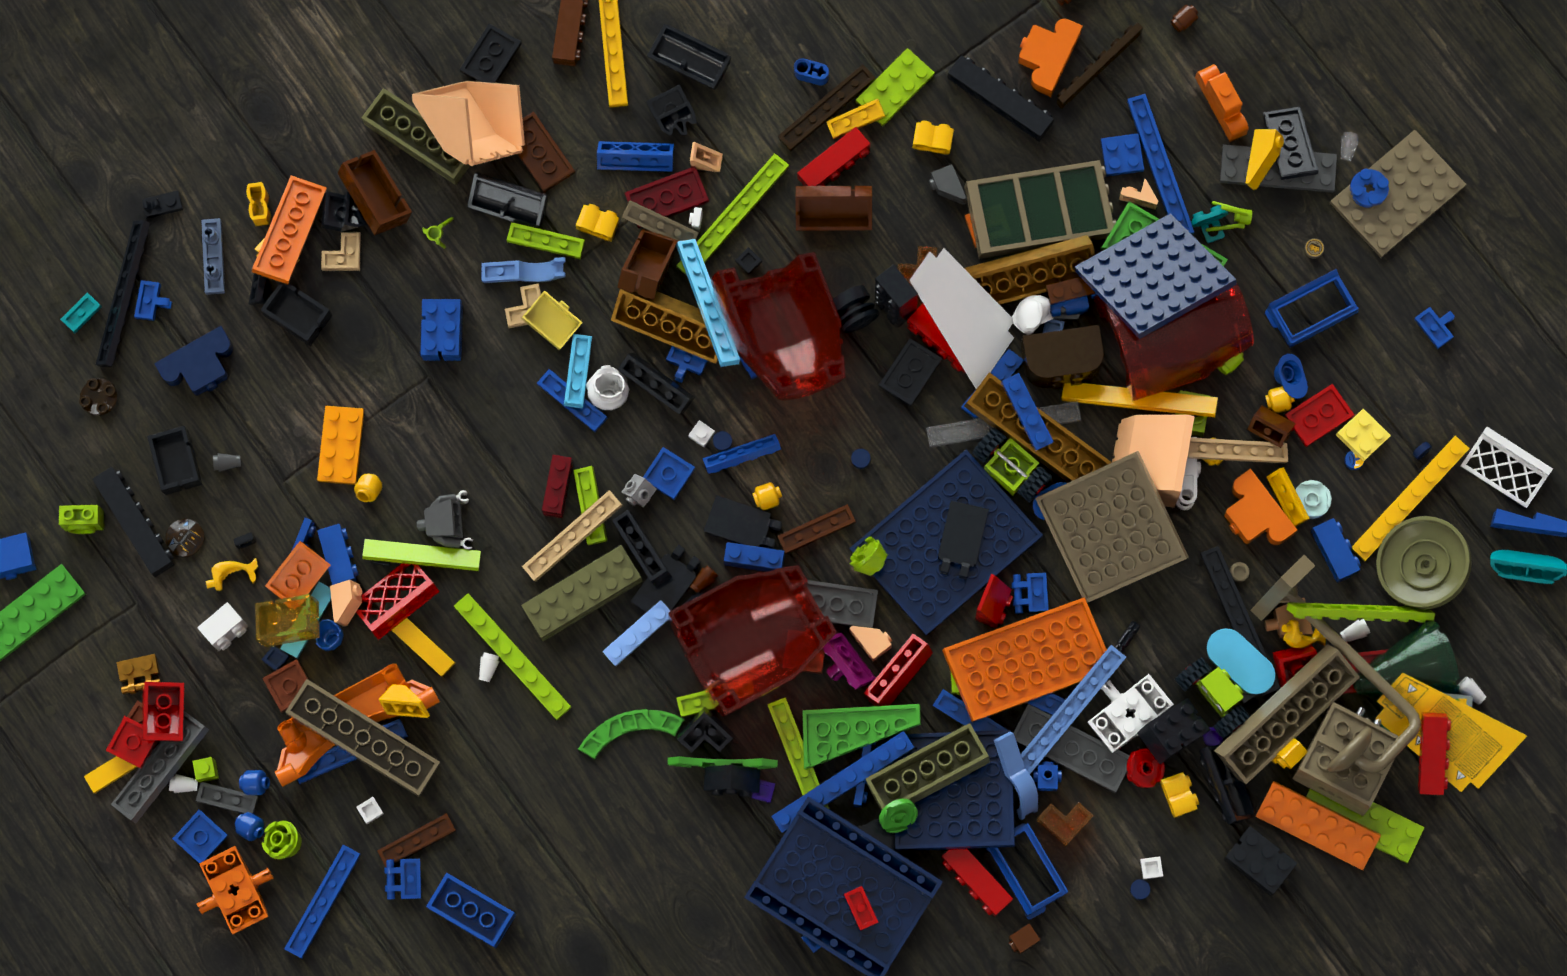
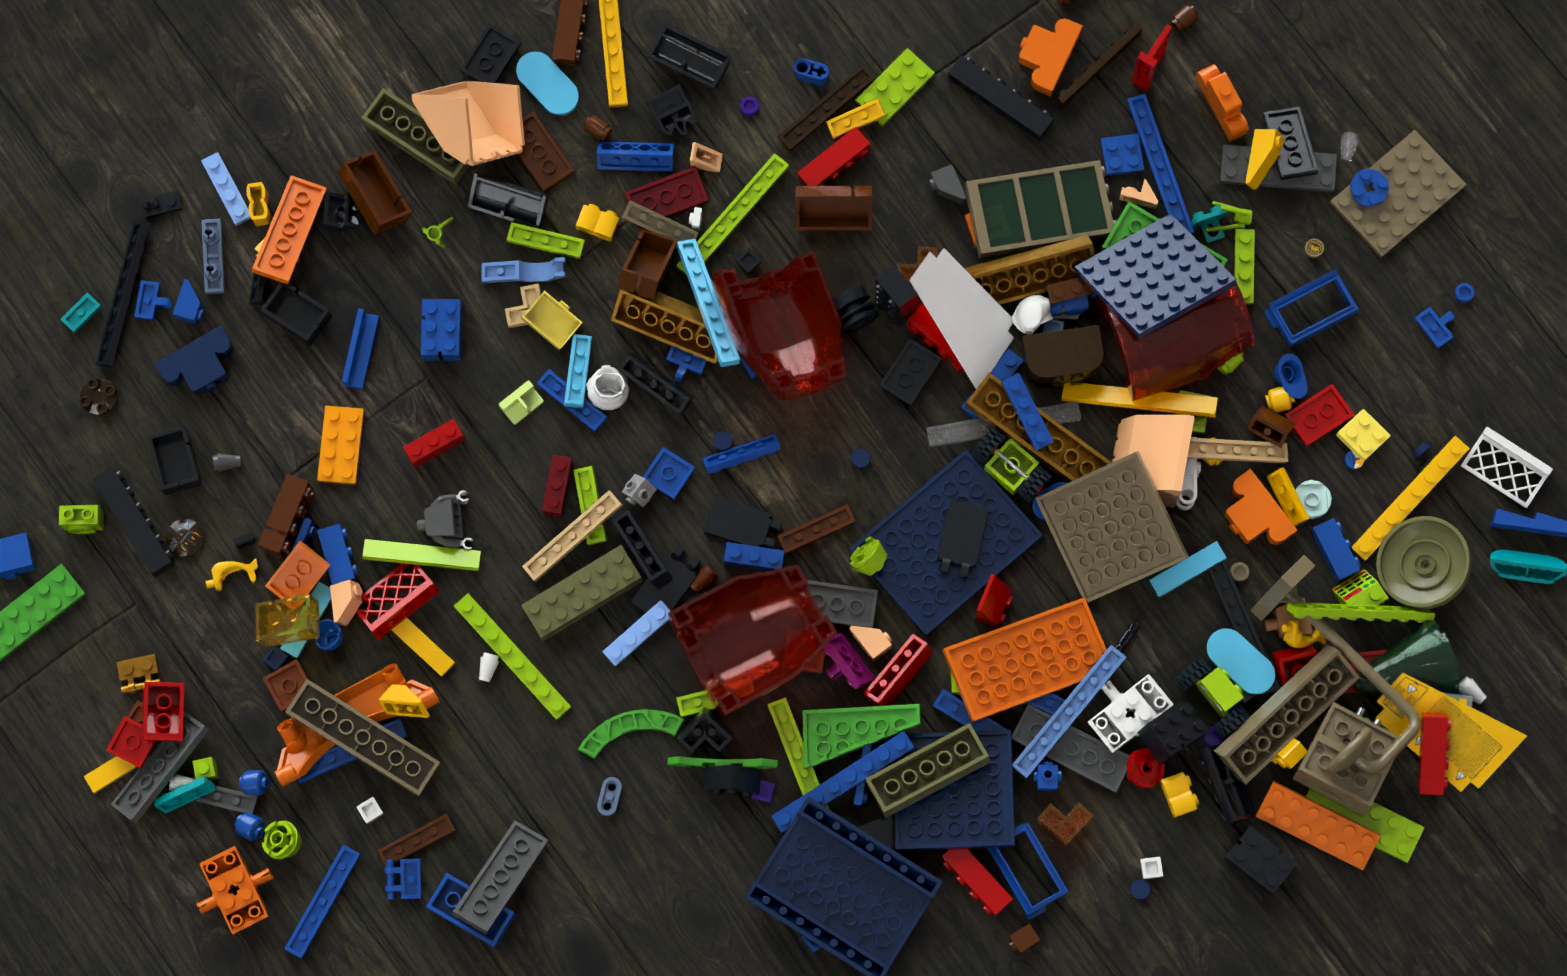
(184, 794): none -> teal plate
(188, 305): none -> blue slope
(200, 837): blue plate -> none
(223, 627): white brick -> none
(226, 188): none -> light blue plate
(286, 516): none -> reddish brown piece
(348, 258): tan tile -> none
(360, 350): none -> blue fence
(368, 488): yellow head -> none
(434, 443): none -> red brick
(500, 877): none -> dark grey plate
(521, 402): none -> yellowish green panel
(547, 83): none -> medium azure tile
(597, 128): none -> reddish brown brick
(611, 797): none -> sand blue plate
(701, 433): white plate -> none
(749, 106): none -> dark purple tile
(767, 496): yellow head -> none
(860, 908): red plate -> none
(898, 815): bright green tile -> none
(933, 138): yellow brick -> none
(1017, 774): medium blue piece -> none
(1036, 590): blue plate -> none
(1147, 63): none -> red fence
(1188, 569): none -> medium azure tile
(1245, 263): none -> lime plate
(1355, 631): white cone -> none
(1360, 590): none -> lime slope
(1464, 293): none -> blue tile

